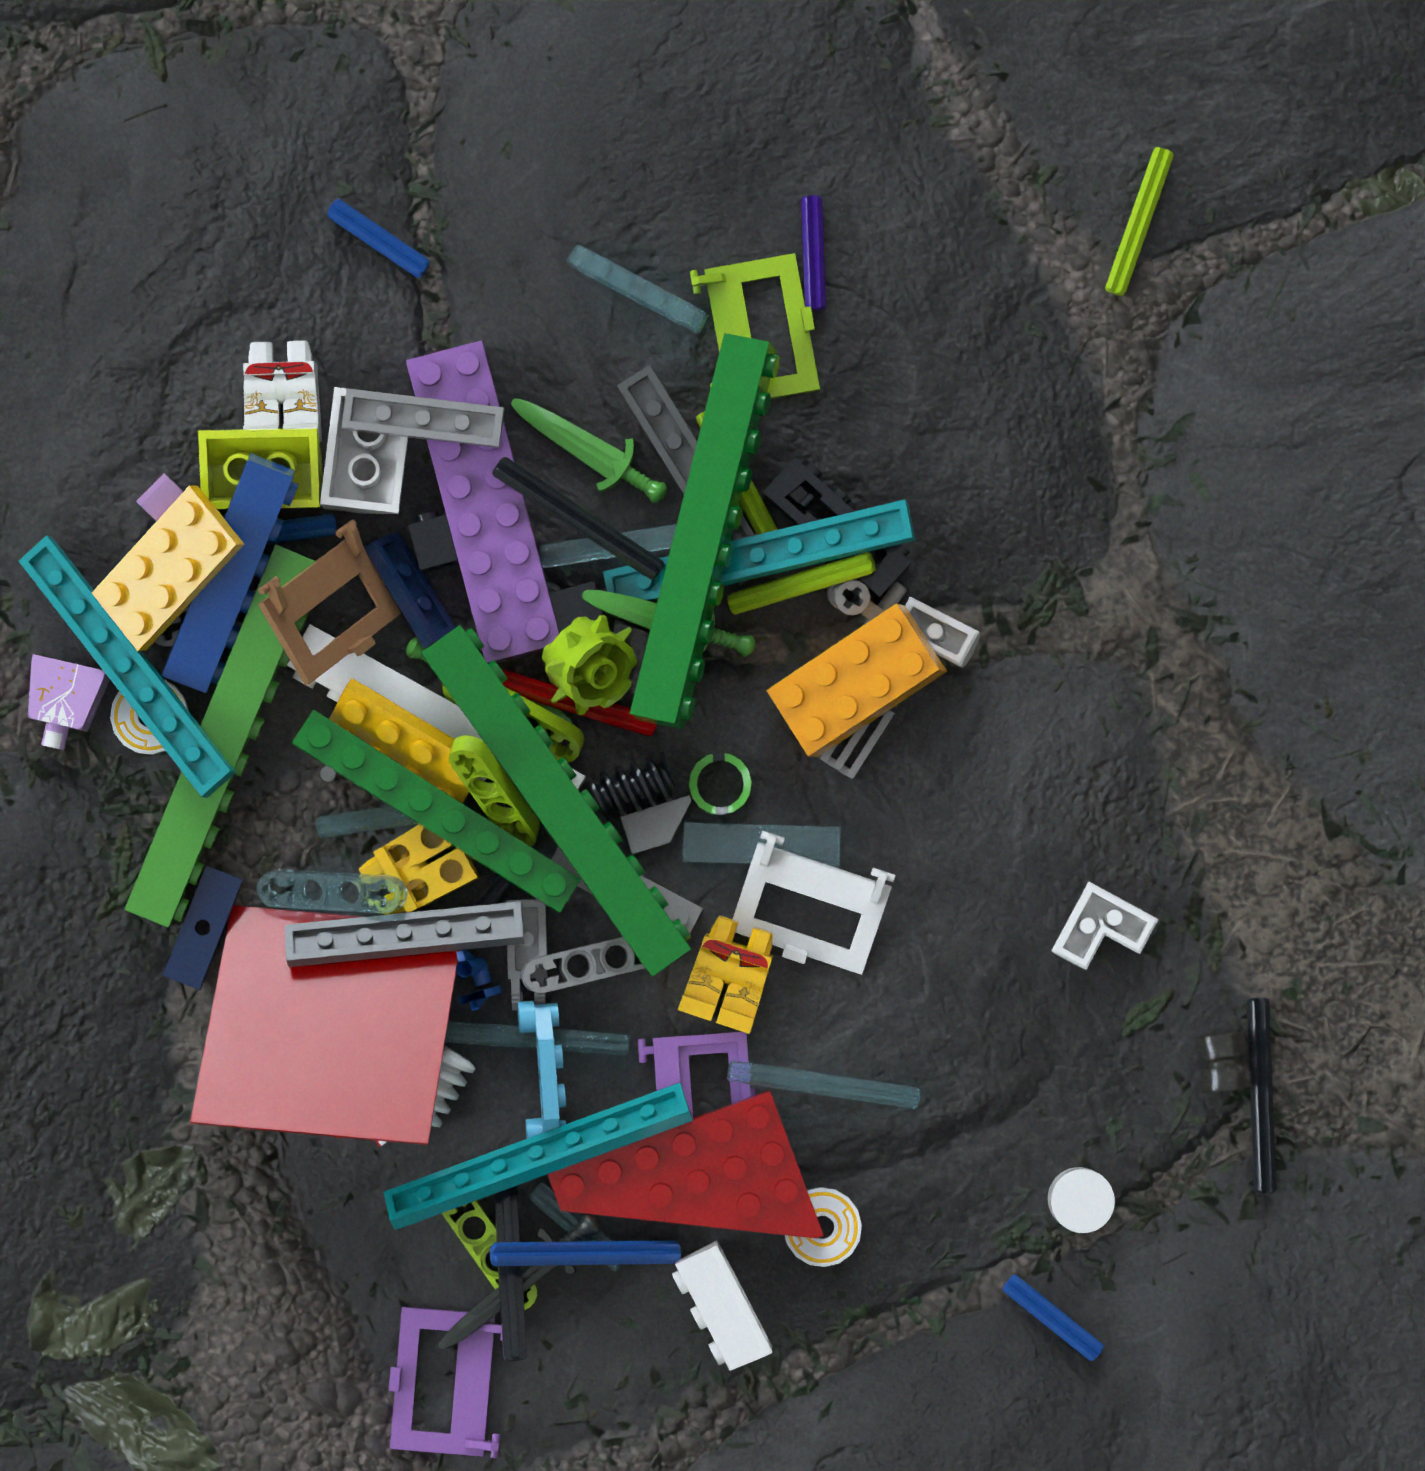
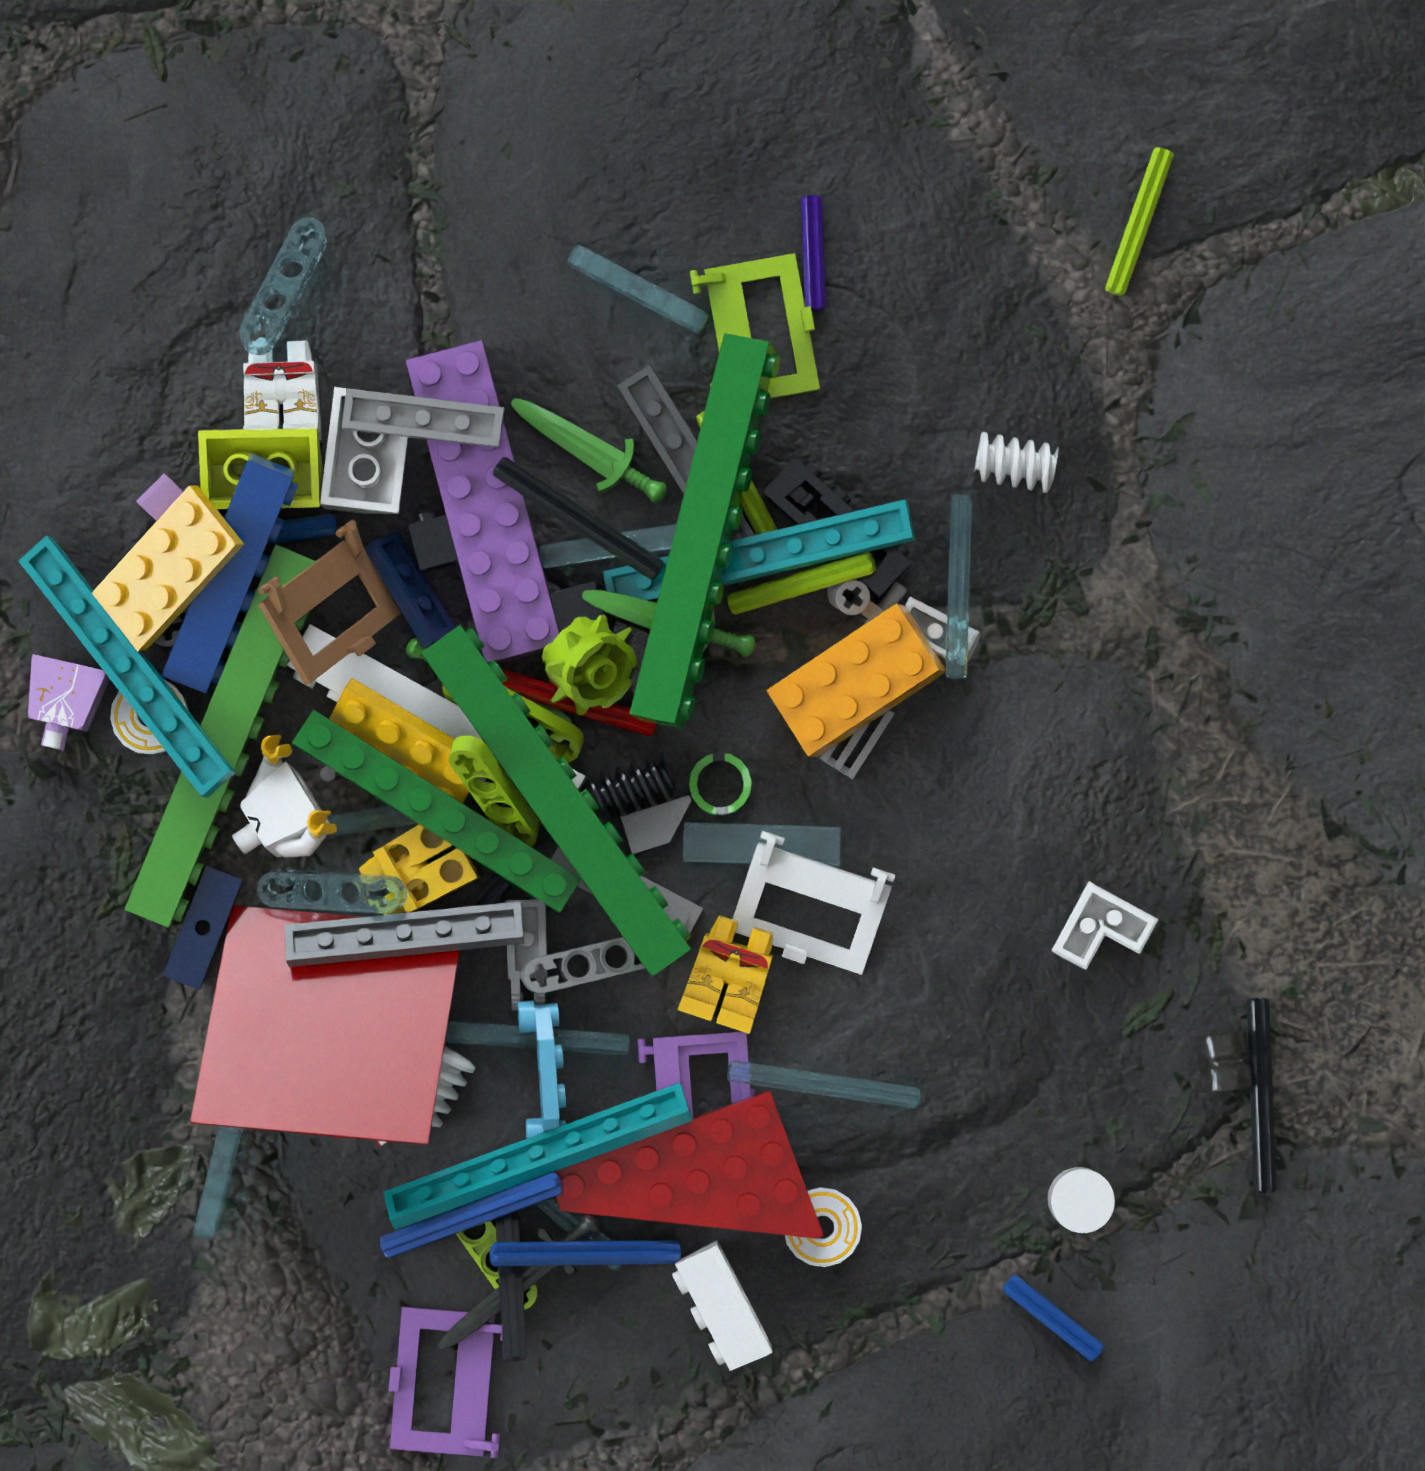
(217, 1182): none -> clear light blue beam
(279, 284): none -> clear light blue beam
(281, 808): none -> torso
(378, 238): blue axle -> none
(471, 1215): none -> blue axle
(476, 967): blue piece -> none
(958, 586): none -> clear light blue axle
(1016, 462): none -> white piece

